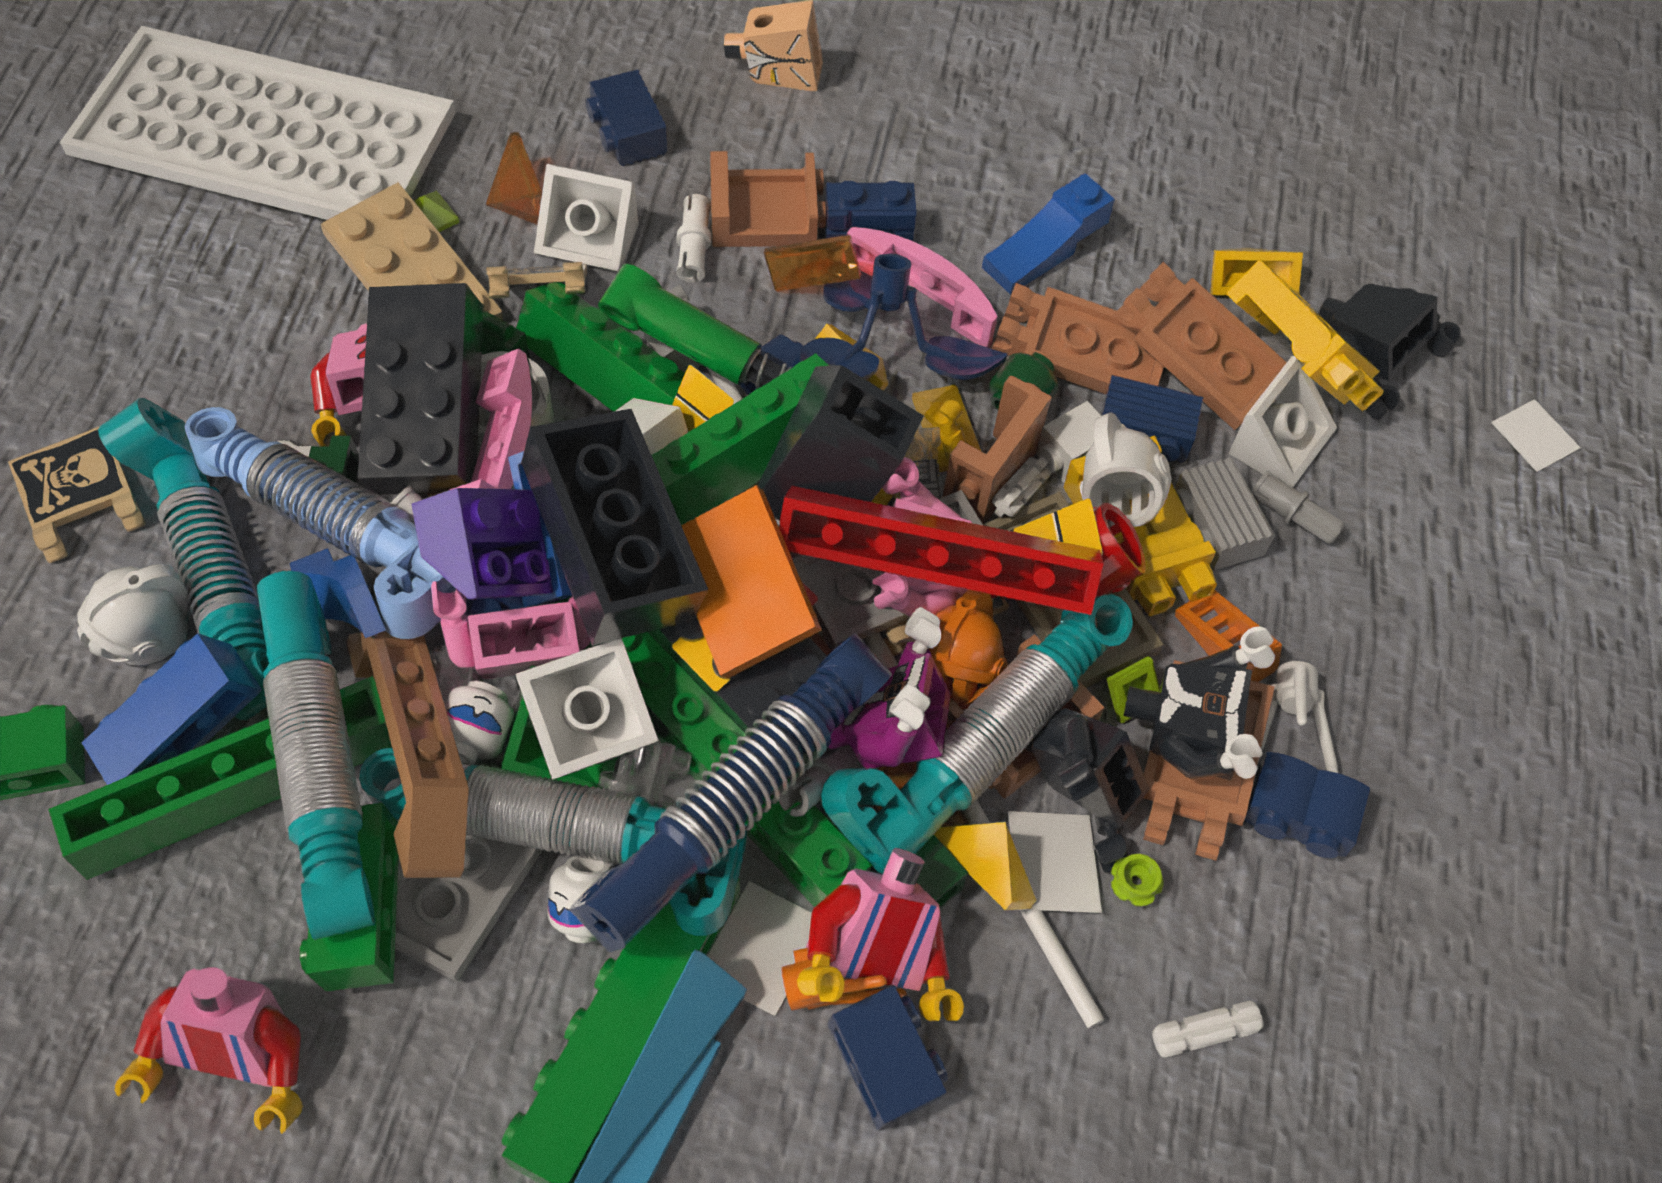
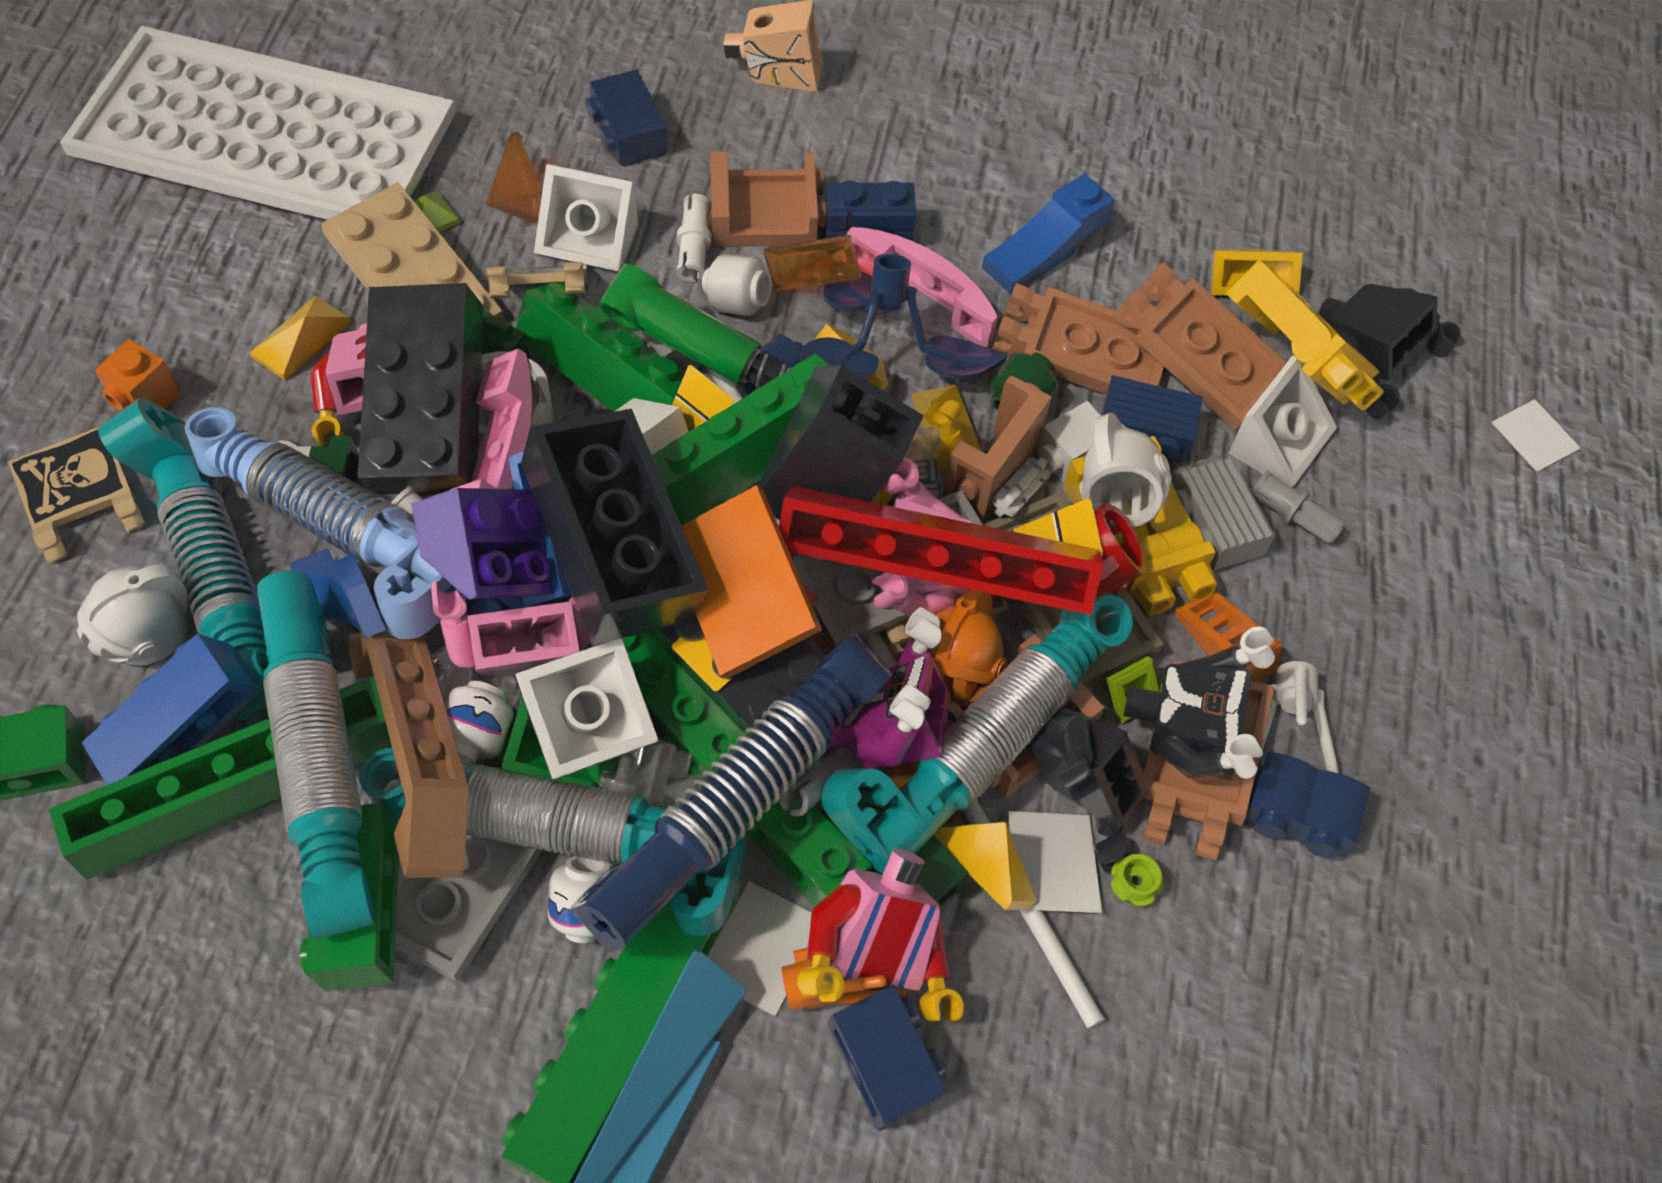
(134, 374): none -> orange brick
(221, 1030): torso -> none
(300, 337): none -> yellow slope
(737, 285): none -> white head
(1207, 1028): white axle -> none

